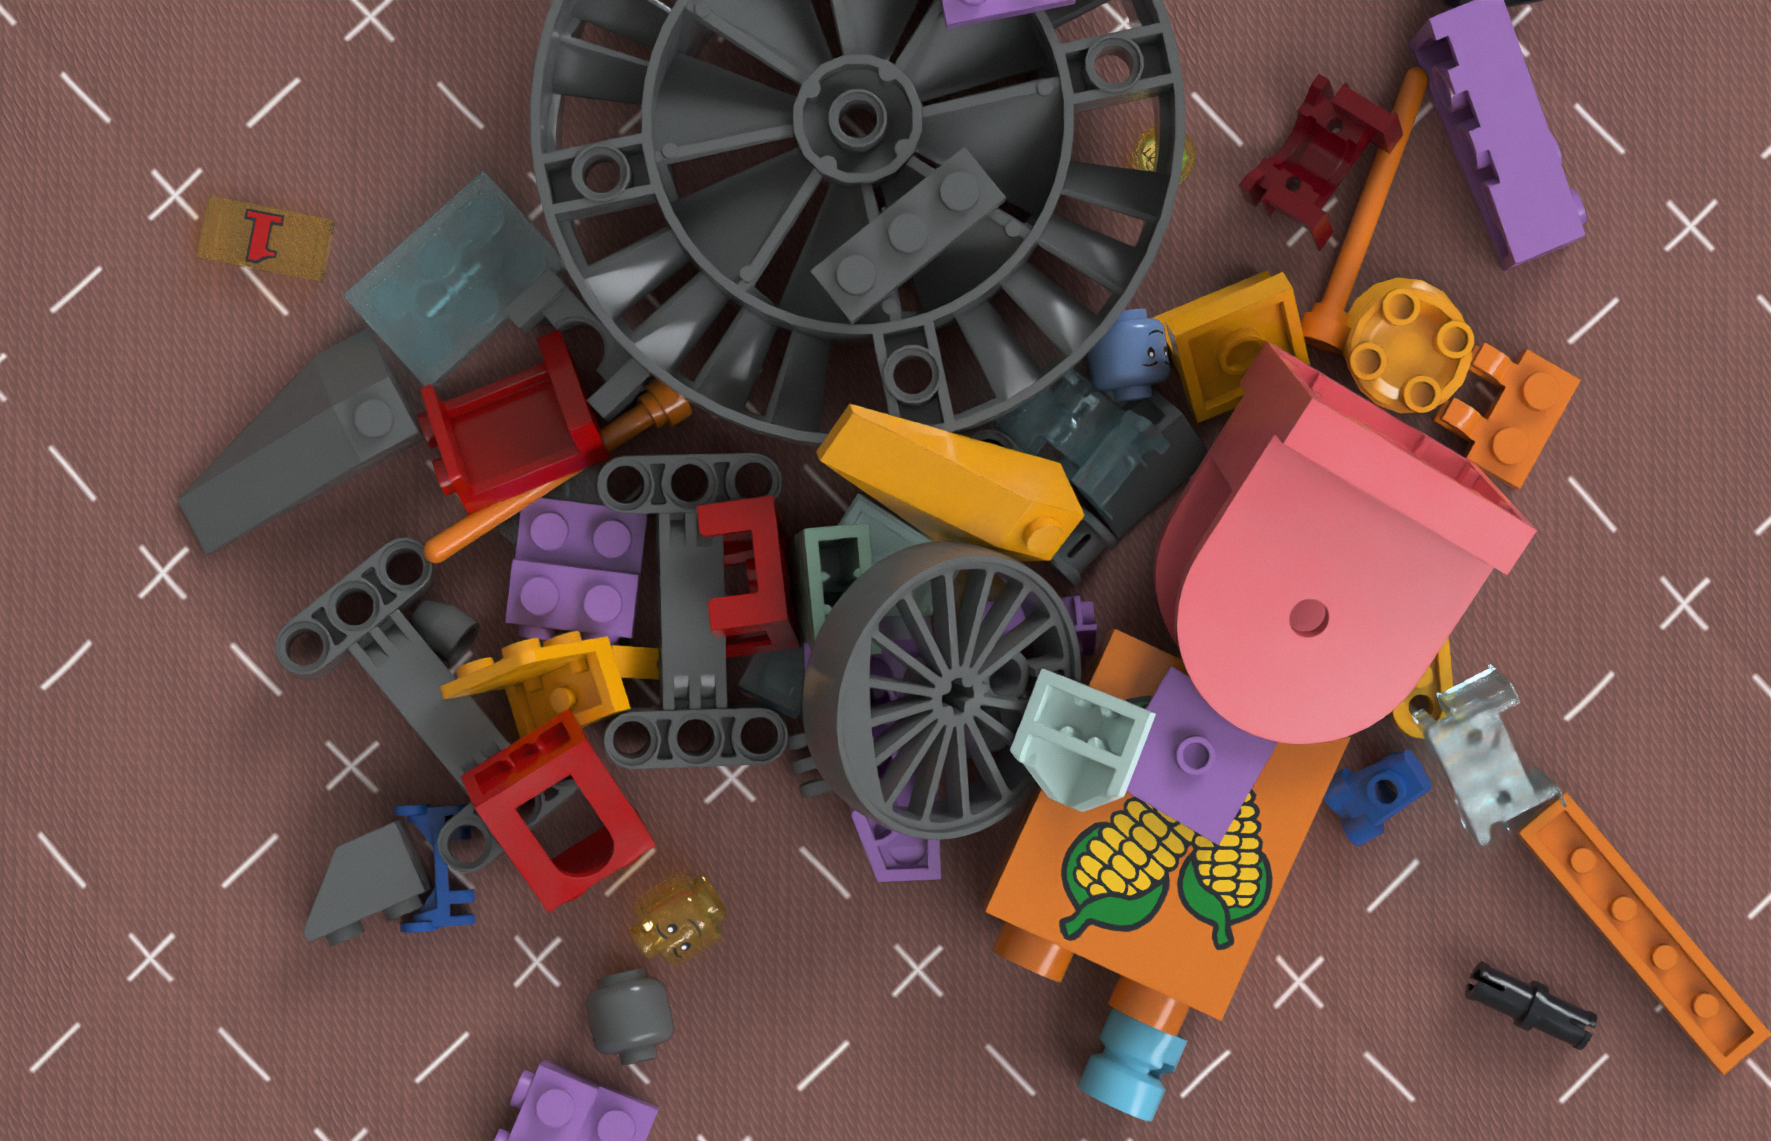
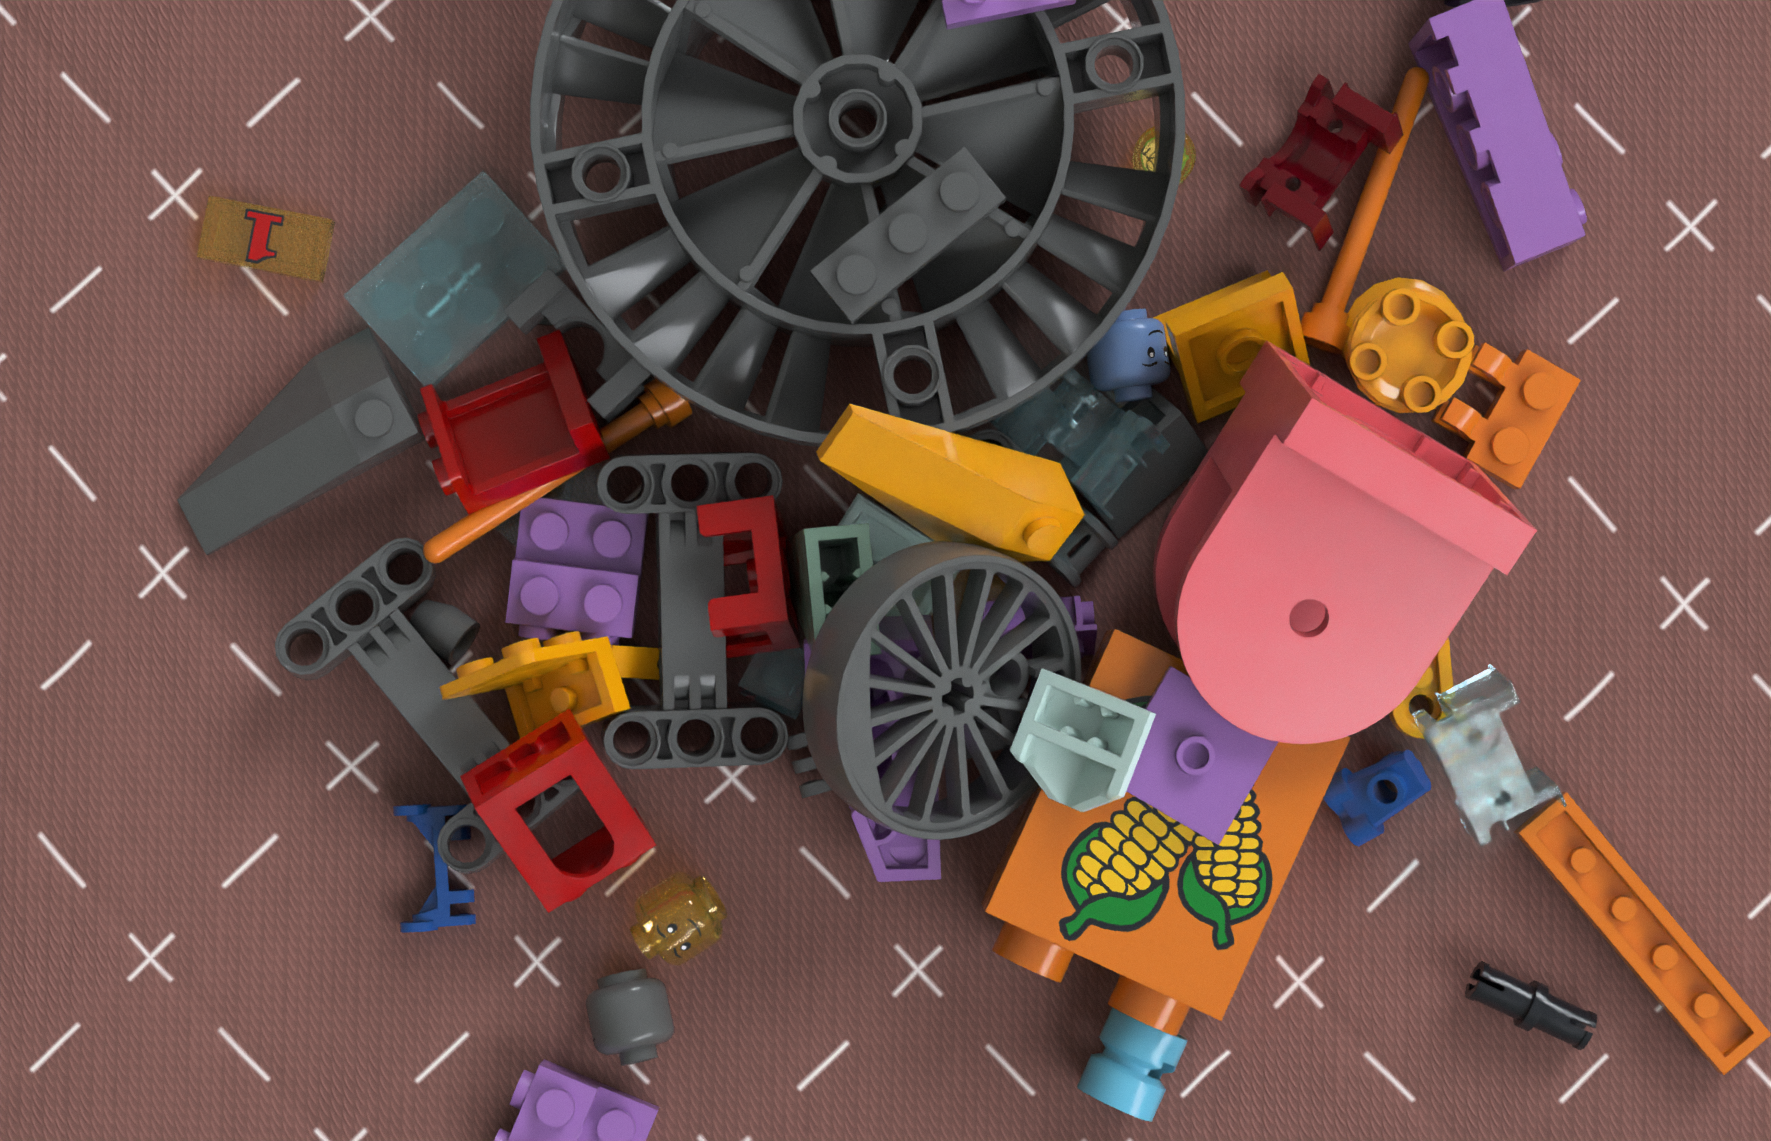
(365, 878): dark grey slope -> none

